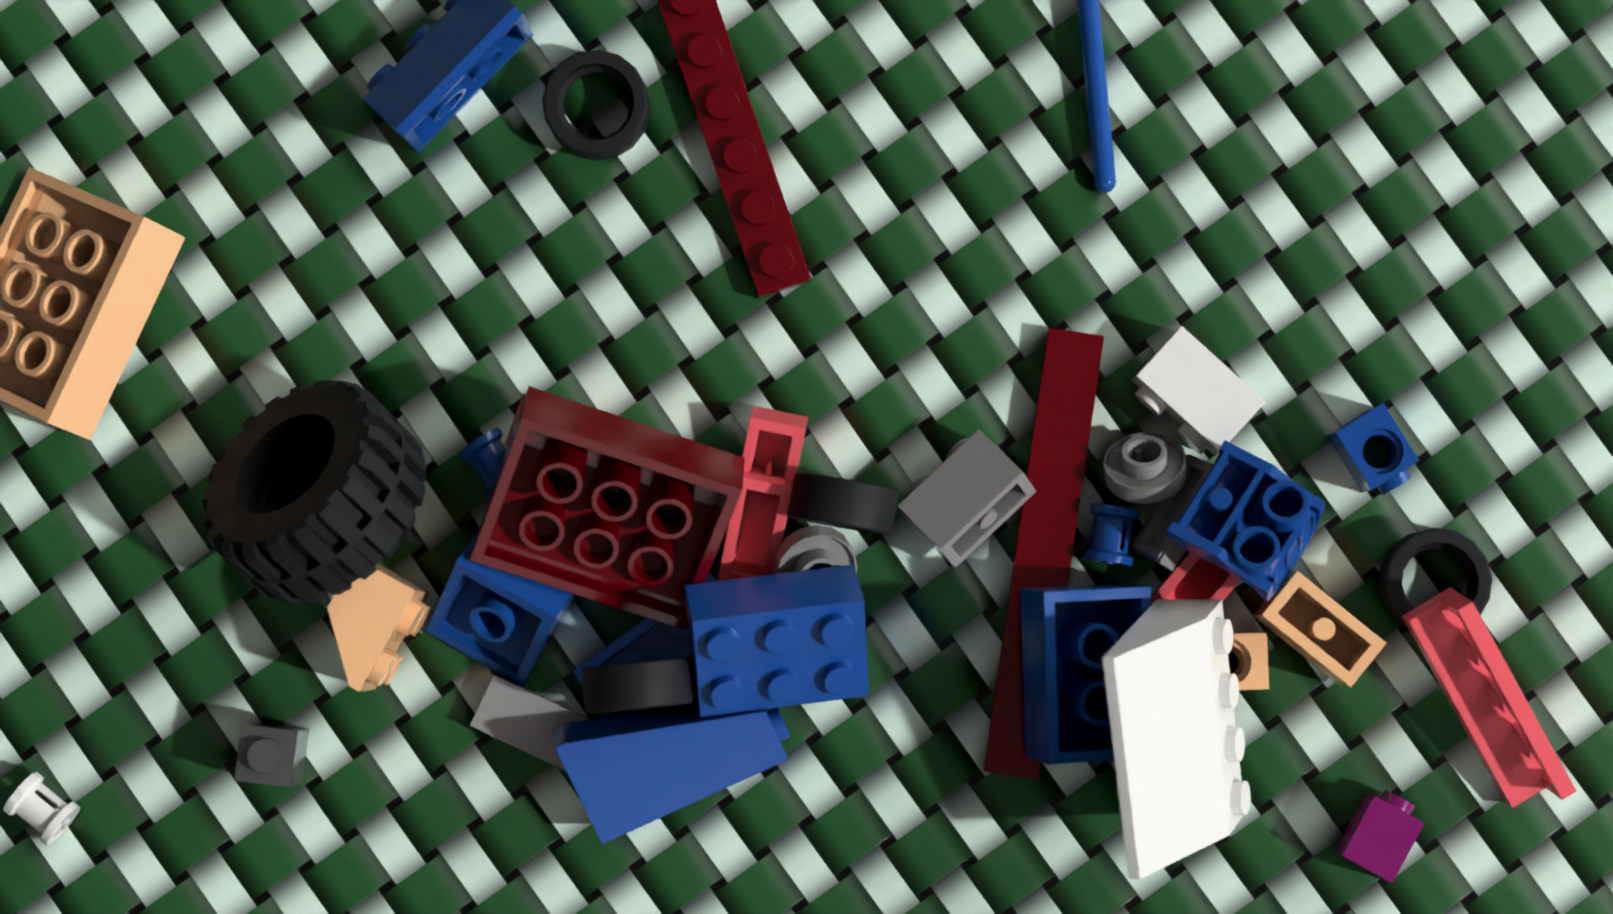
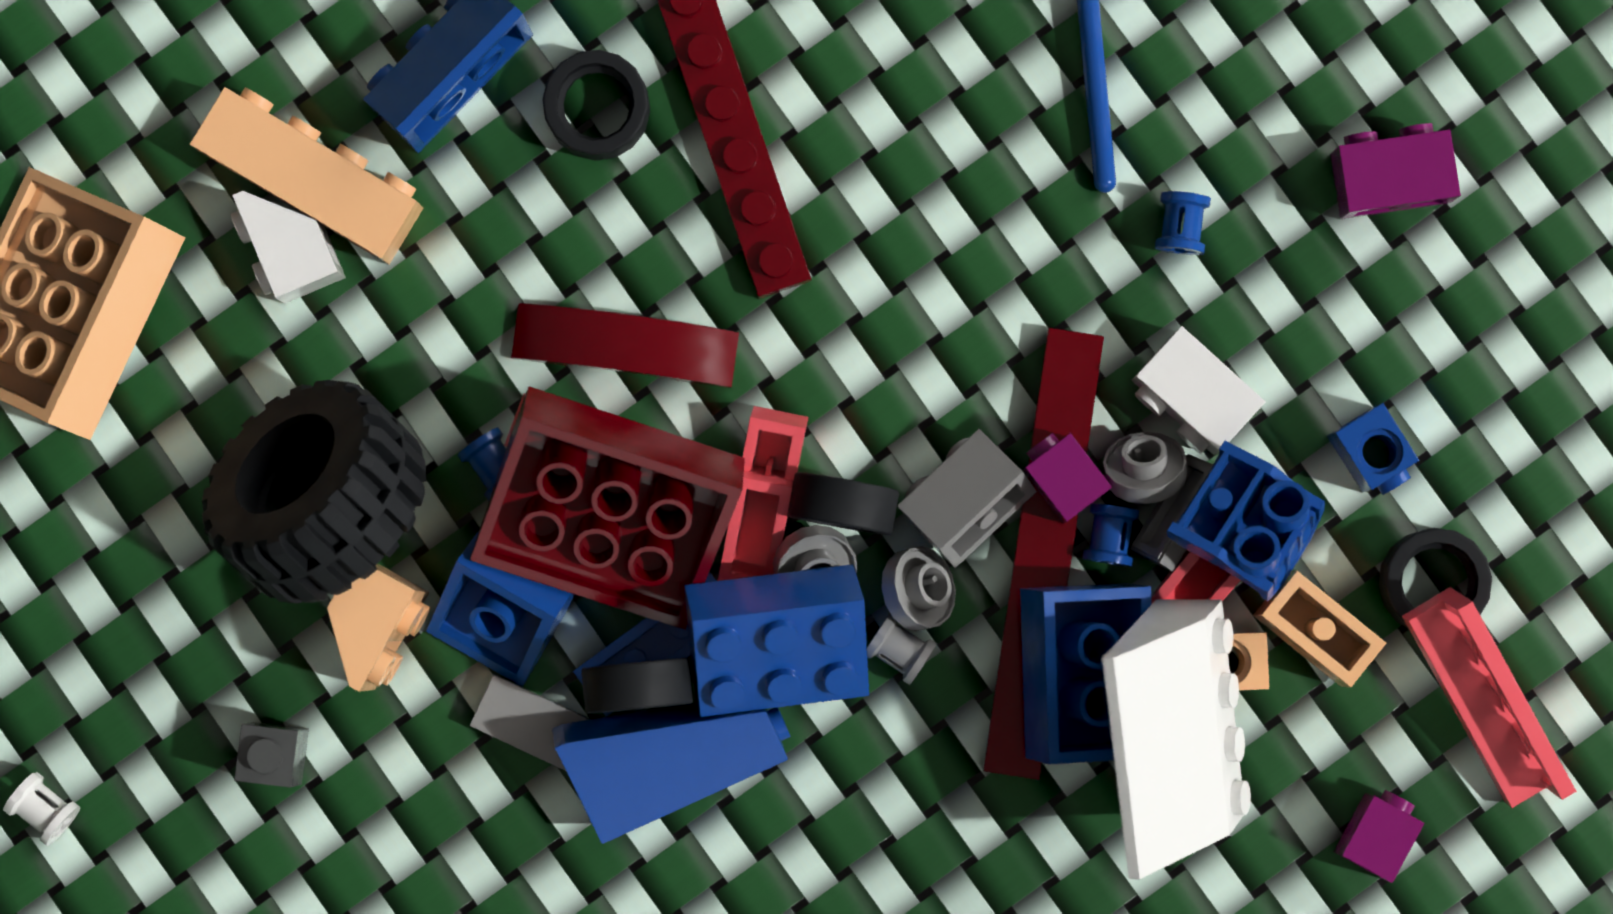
(290, 246): none -> white slope
(307, 174): none -> light nougat brick
(625, 344): none -> dark red slope
(900, 649): none -> light grey bush
(918, 588): none -> light grey plate
(1065, 476): none -> magenta brick
(1175, 206): none -> blue bush
(1394, 172): none -> magenta brick

